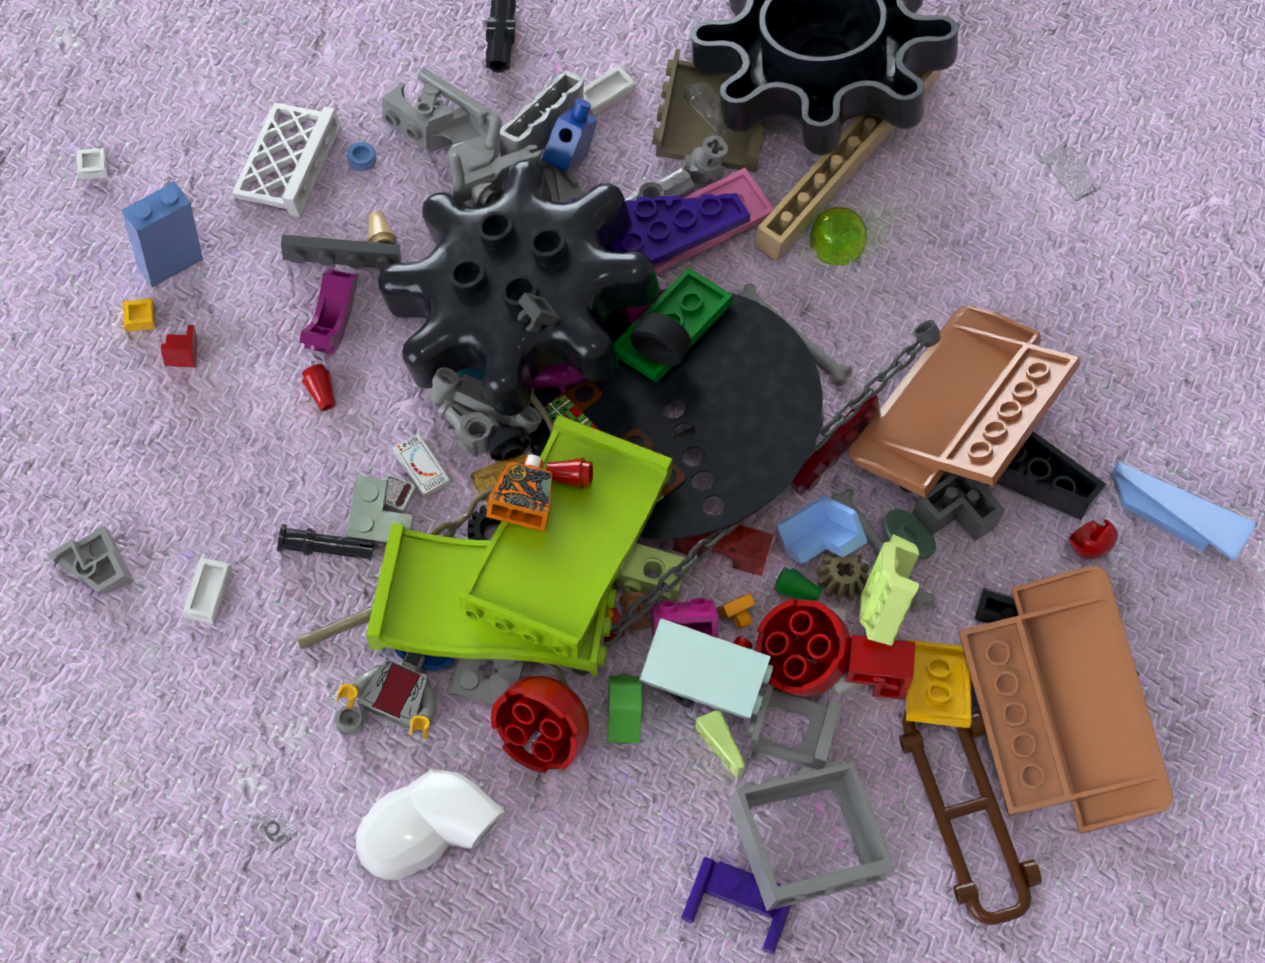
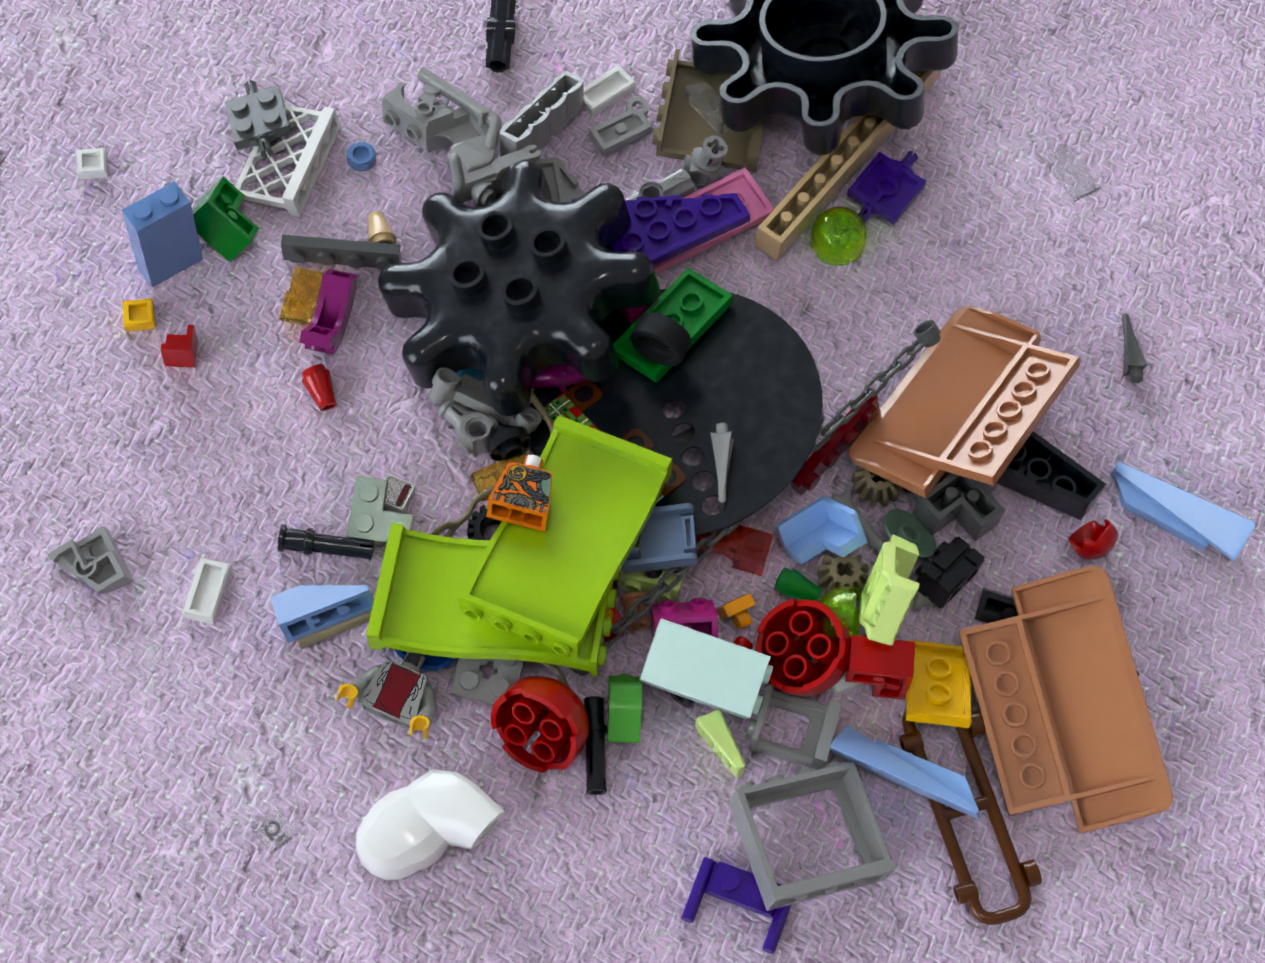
(221, 222): none -> green panel
(258, 118): none -> plate
(302, 297): none -> clear yellow slope
(317, 607): none -> medium blue slope
(353, 728): light grey plate -> none
(421, 465): white tile -> none
(538, 310): dark grey tile -> none
(571, 137): blue torso -> none
(572, 472): red cone -> none
(595, 746): none -> black pin
(622, 128): none -> light grey hinge
(665, 540): none -> sand blue container
(722, 448): none -> light grey piece
(837, 371): light grey piece -> none
(842, 602): none -> clear neon green cylinder
(874, 488): none -> dark tan gear
(887, 187): none -> dark purple plate
(906, 770): none -> light blue wedge
(949, 571): none -> black brick
(1133, 358): none -> dark grey piece

